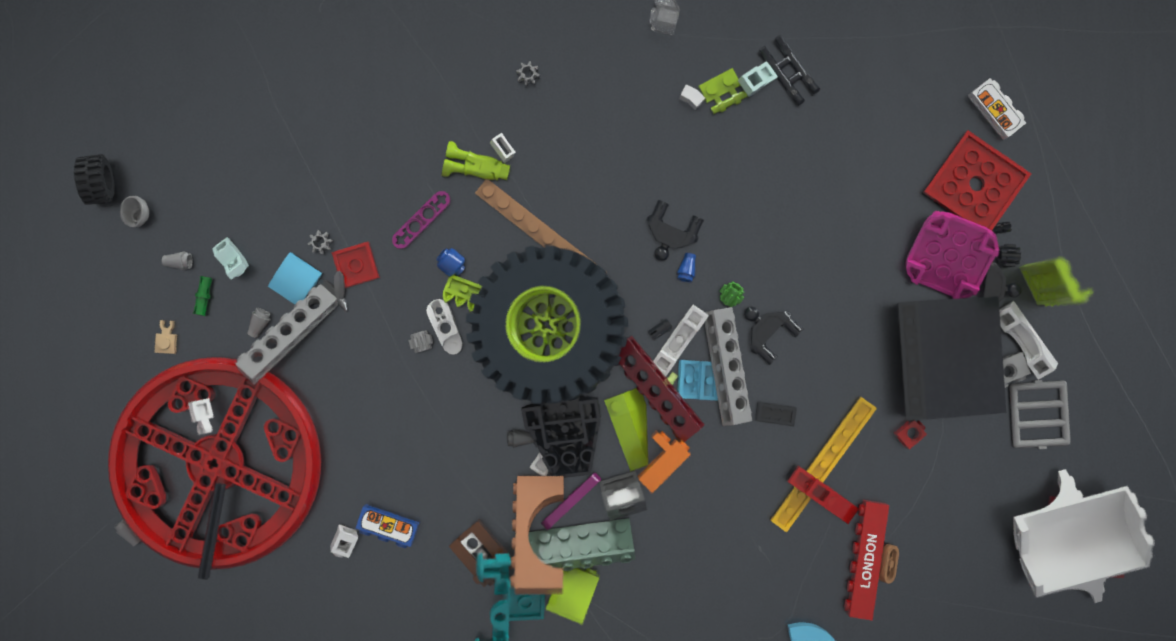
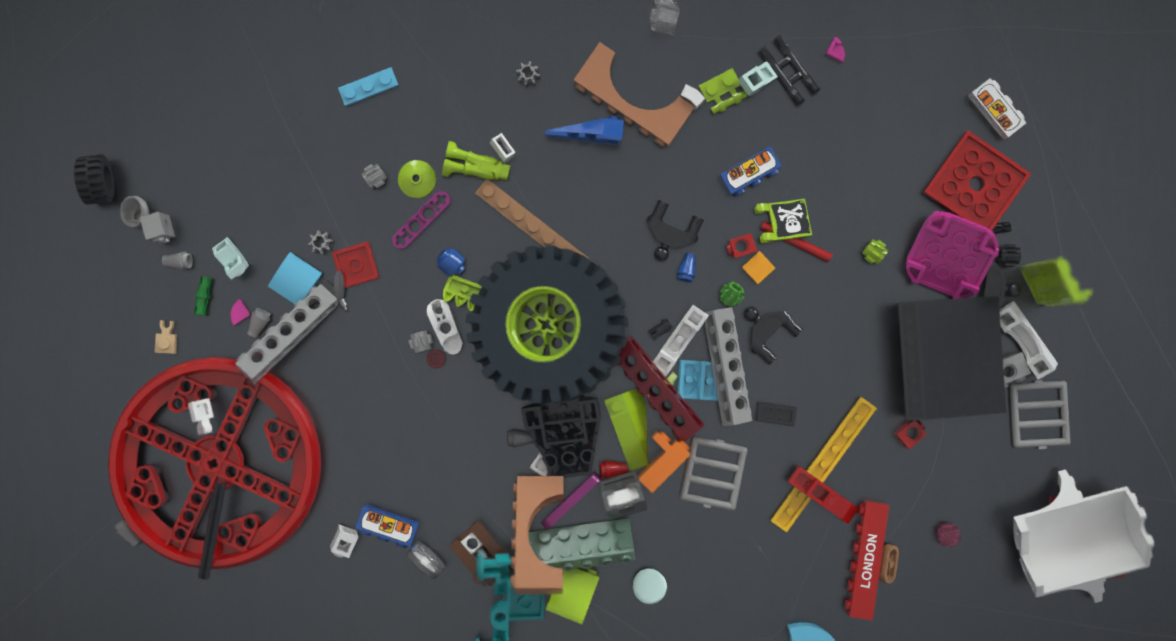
(157, 227): none -> light grey brick
(239, 312): none -> dark pink tile
(368, 86): none -> medium azure plate
(374, 176): none -> light grey gear
(423, 186): none -> lime dish
(425, 560): none -> clear piece
(436, 358): none -> dark red tile
(596, 131): none -> blue wedge
(611, 469): none -> red cone
(649, 586): none -> light aqua piece
(660, 123): none -> nougat arch
(733, 487): none -> light grey bar
(749, 246): none -> red brick
(750, 171): none -> brick
(758, 268): none -> light orange piece
(787, 220): none -> flag
(801, 244): none -> red piece
(836, 50): none -> dark pink tile
(875, 251): none -> lime gear
(948, 535): none -> clear pink gear

